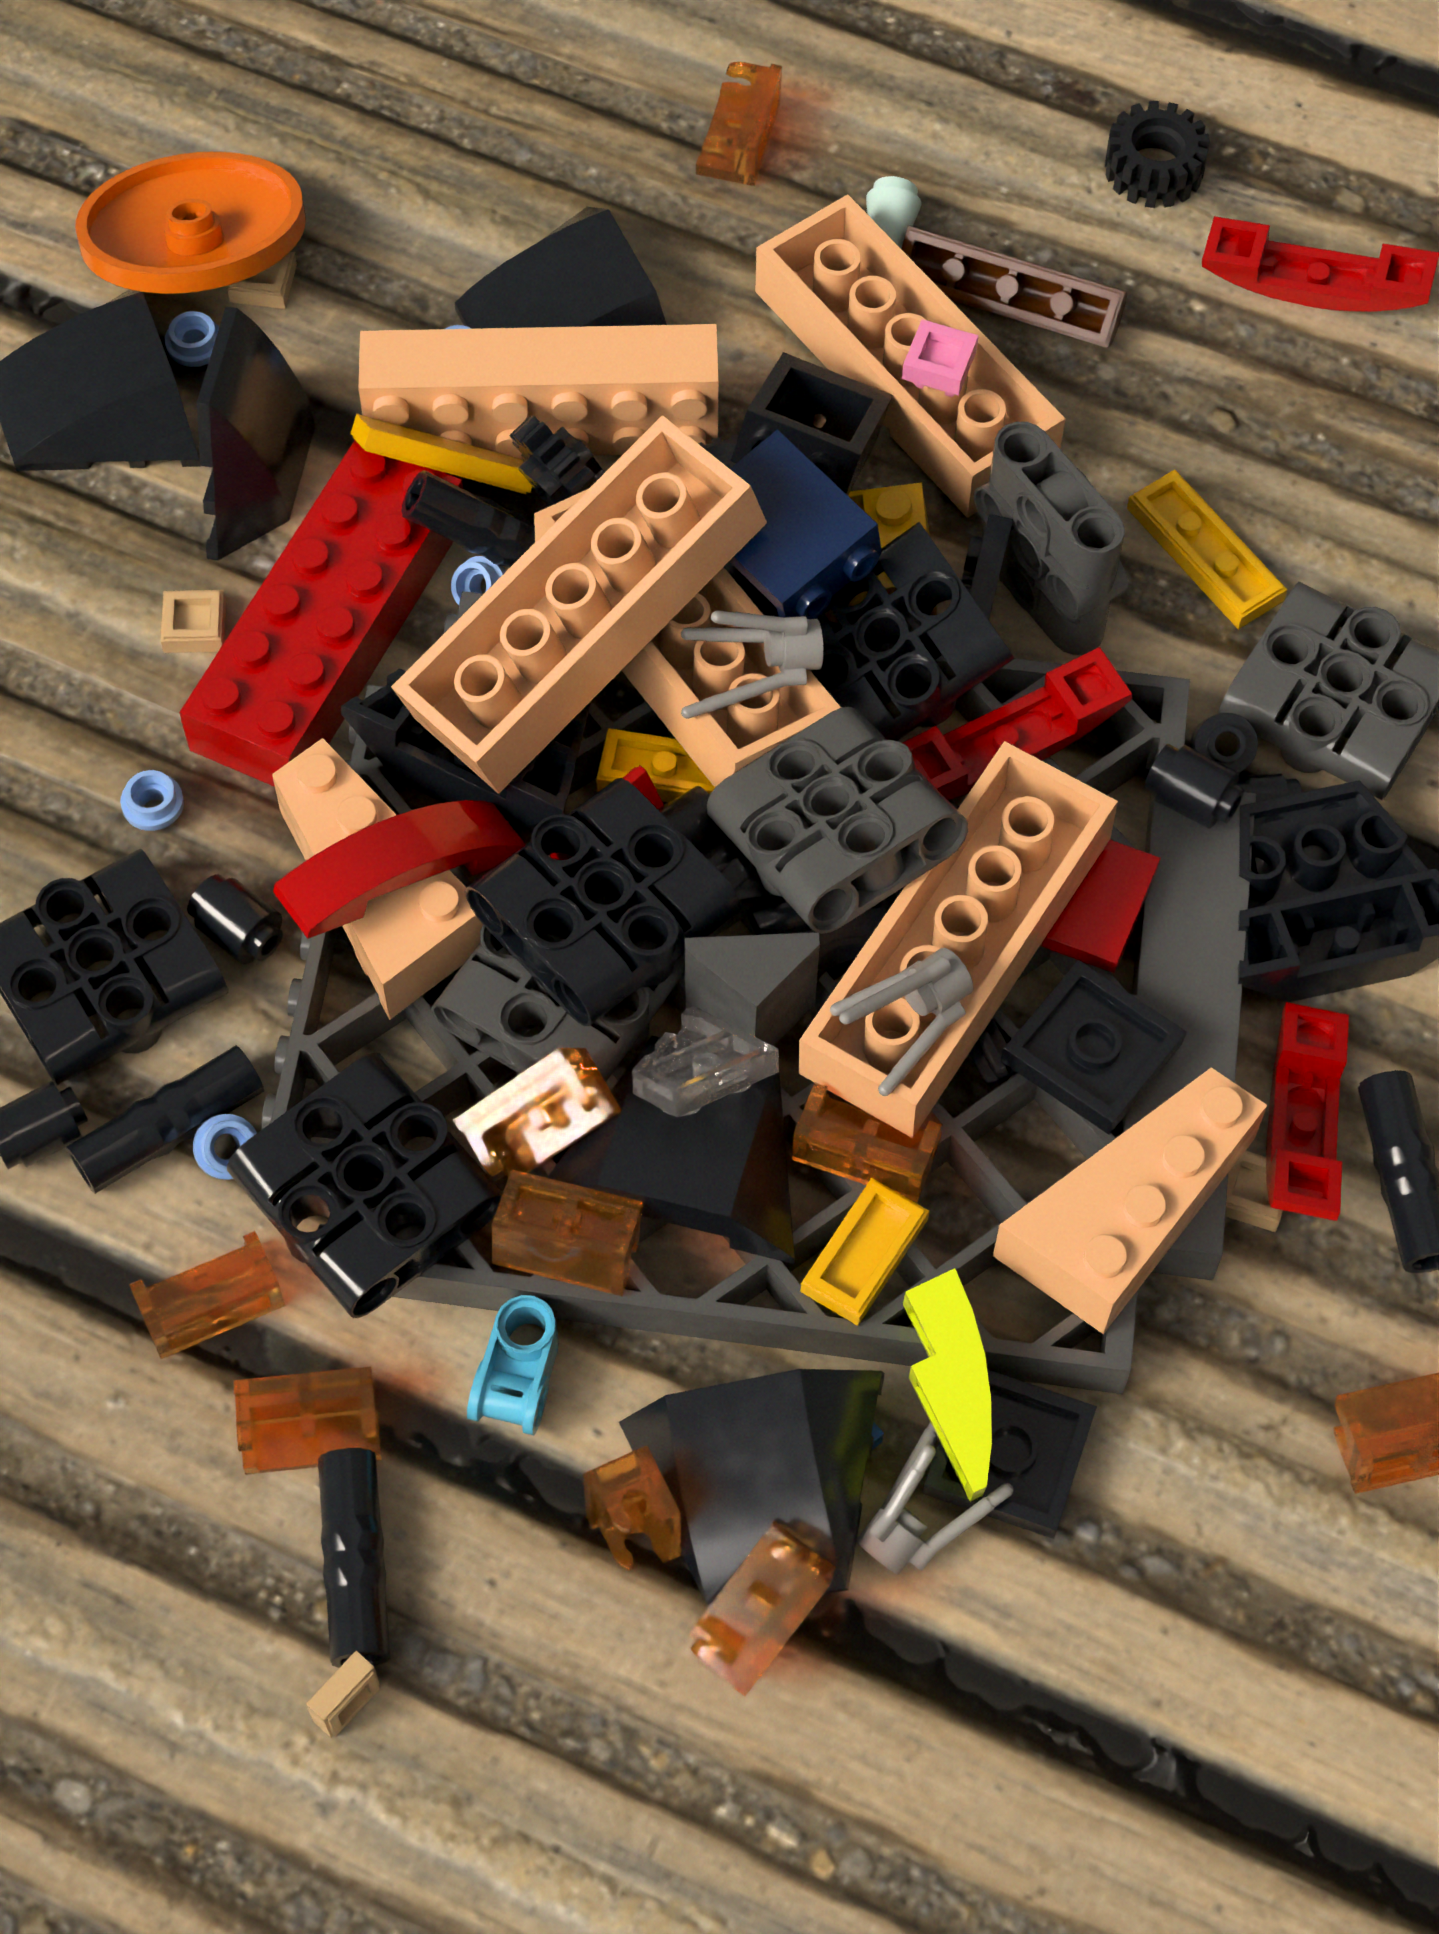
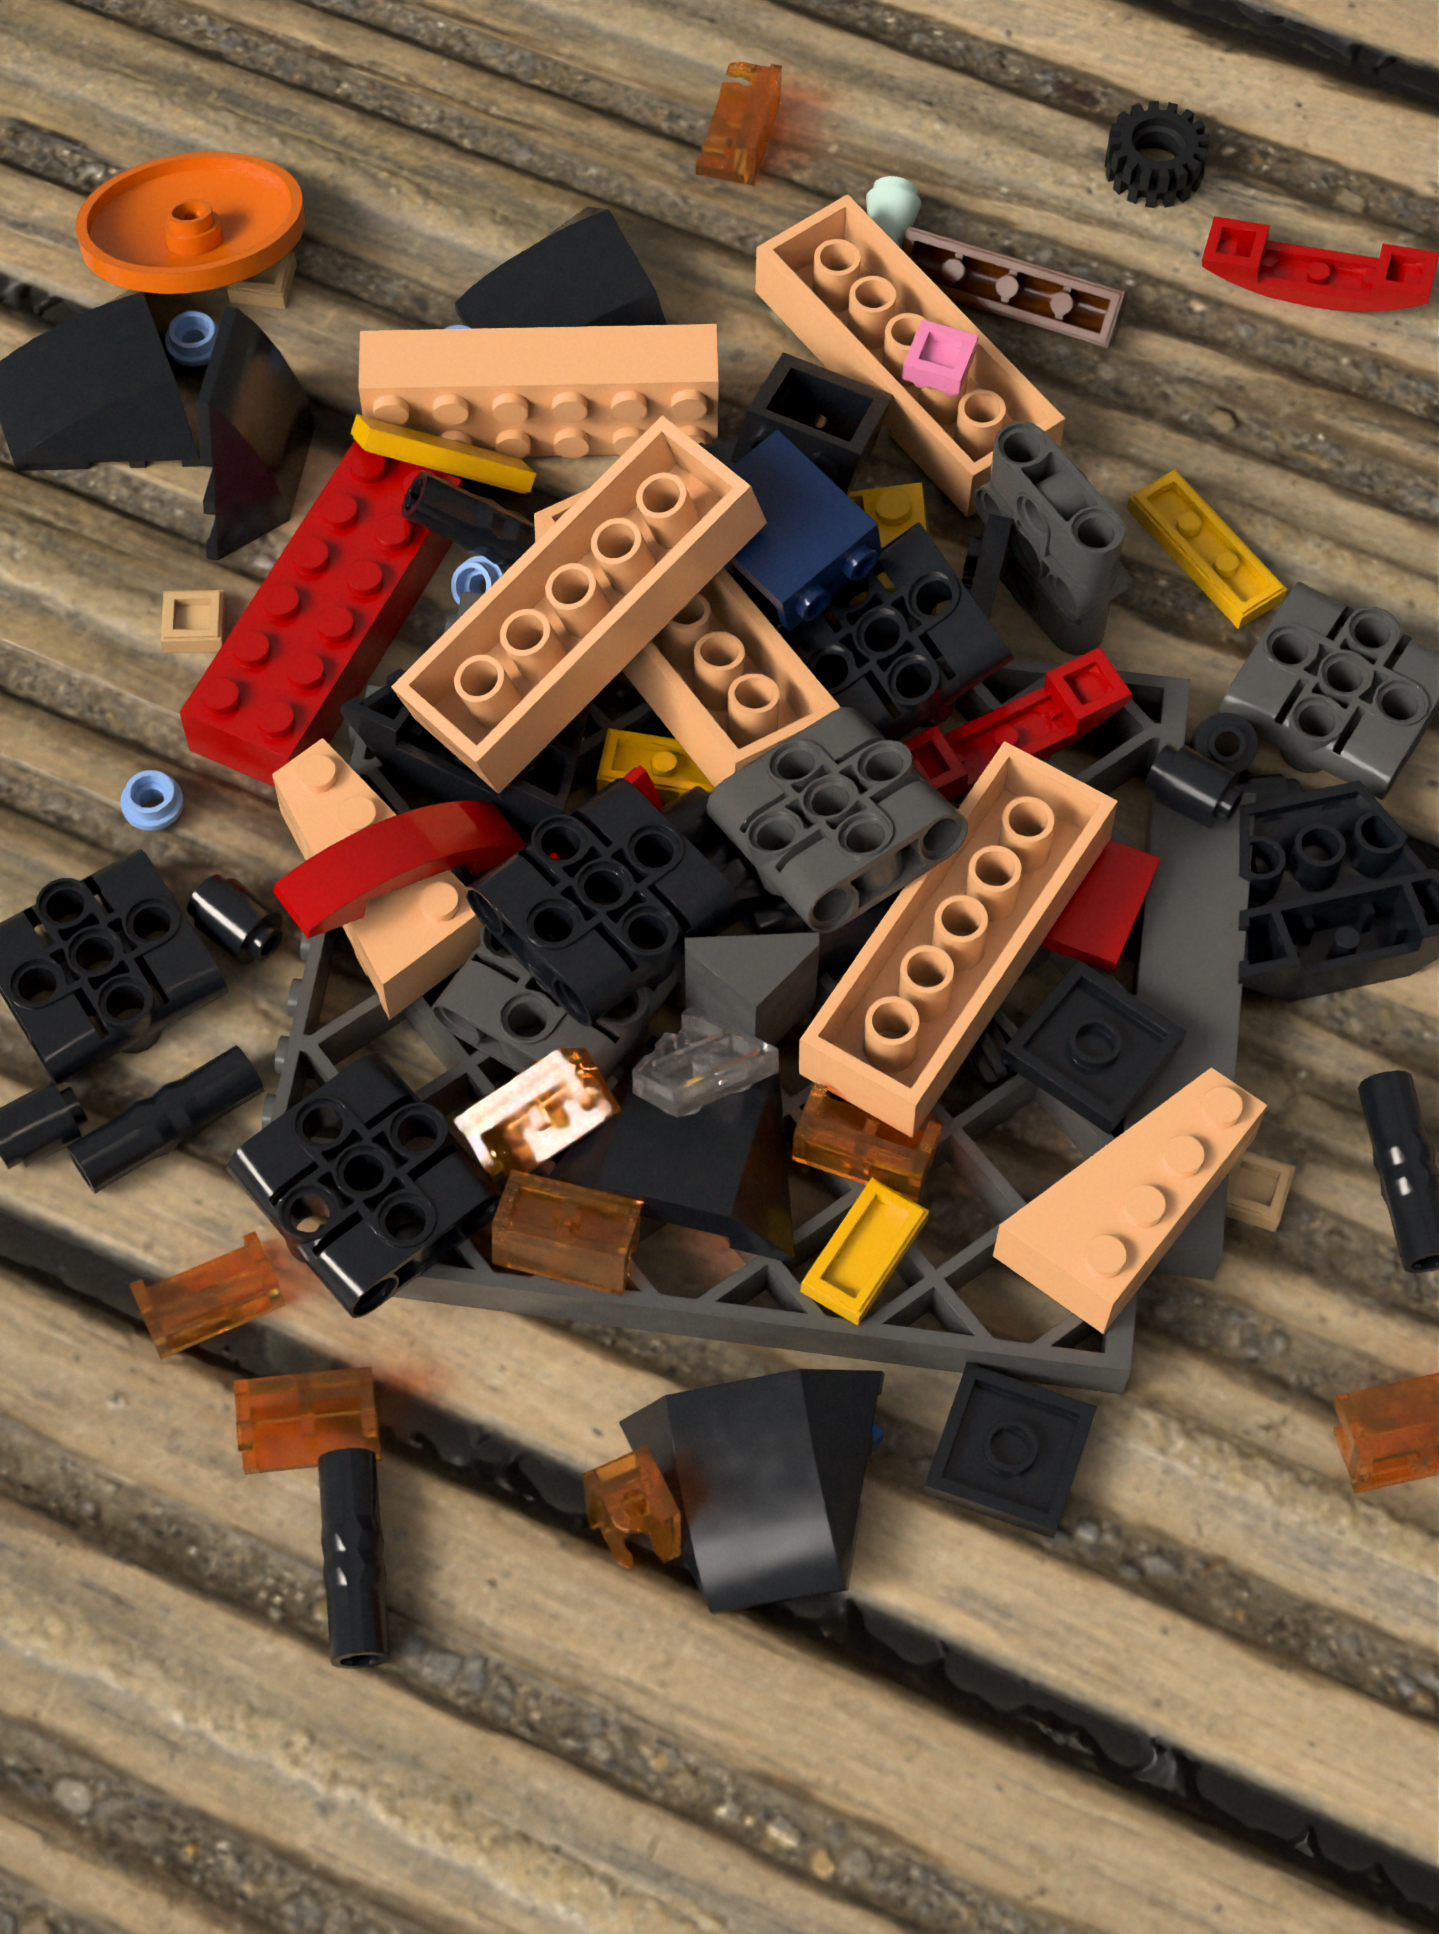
(206, 1136): light blue plate -> none
(344, 1695): tan tile -> none
(516, 1377): medium azure piece -> none
(555, 462): black gear -> none
(760, 1607): clear orange hinge -> none
(789, 643): light grey plant -> none
(896, 1532): light grey plant -> none
(928, 987): light grey plant -> none
(954, 1377): neon yellow slope -> none
(1305, 1112): red slope -> none

